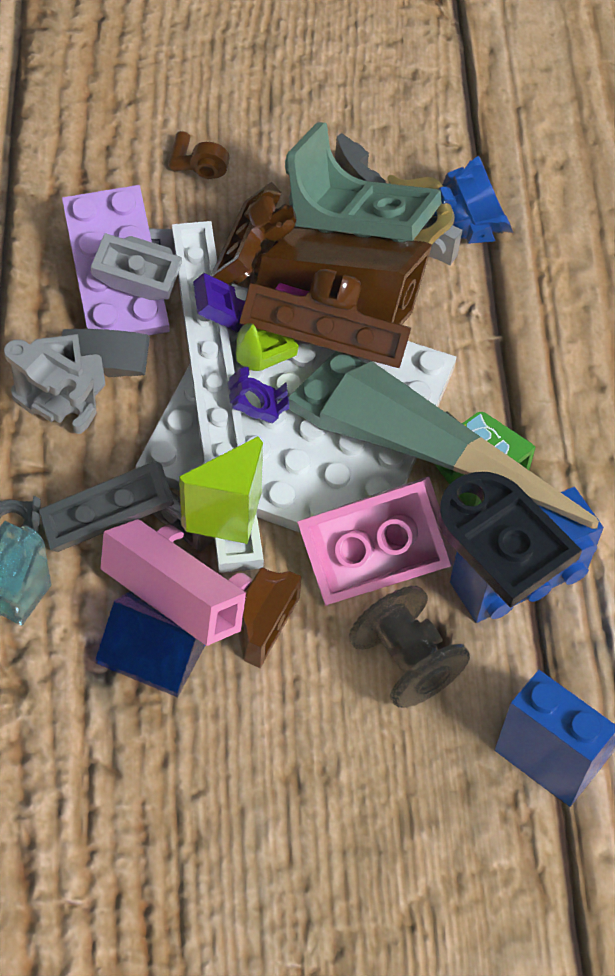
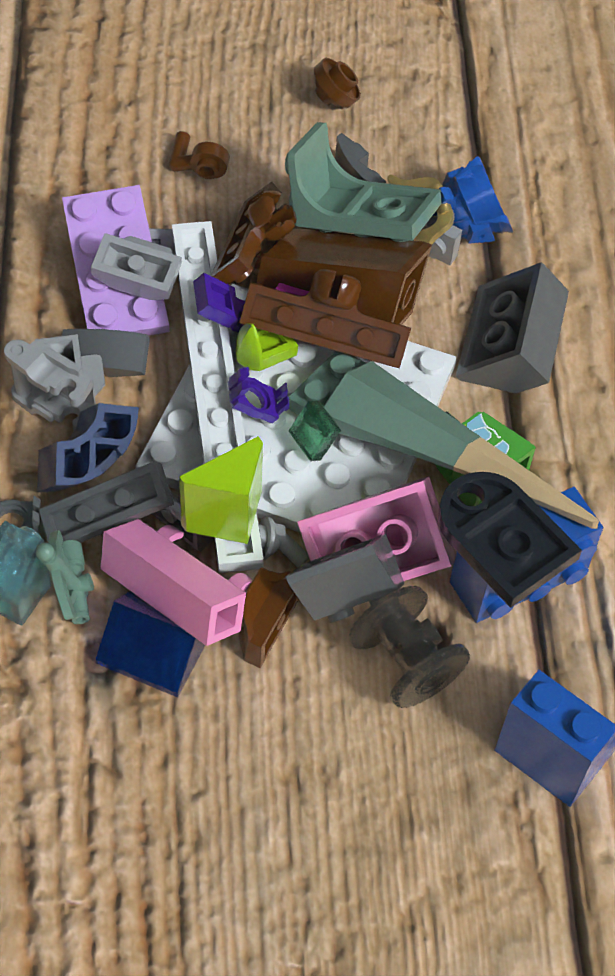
(66, 565): none -> sand green piece
(92, 448): none -> dark blue brick
(274, 537): none -> light grey plate
(314, 430): none -> clear green tile
(336, 83): none -> reddish brown plate
(347, 579): none -> dark grey slope
(514, 331): none -> dark grey slope

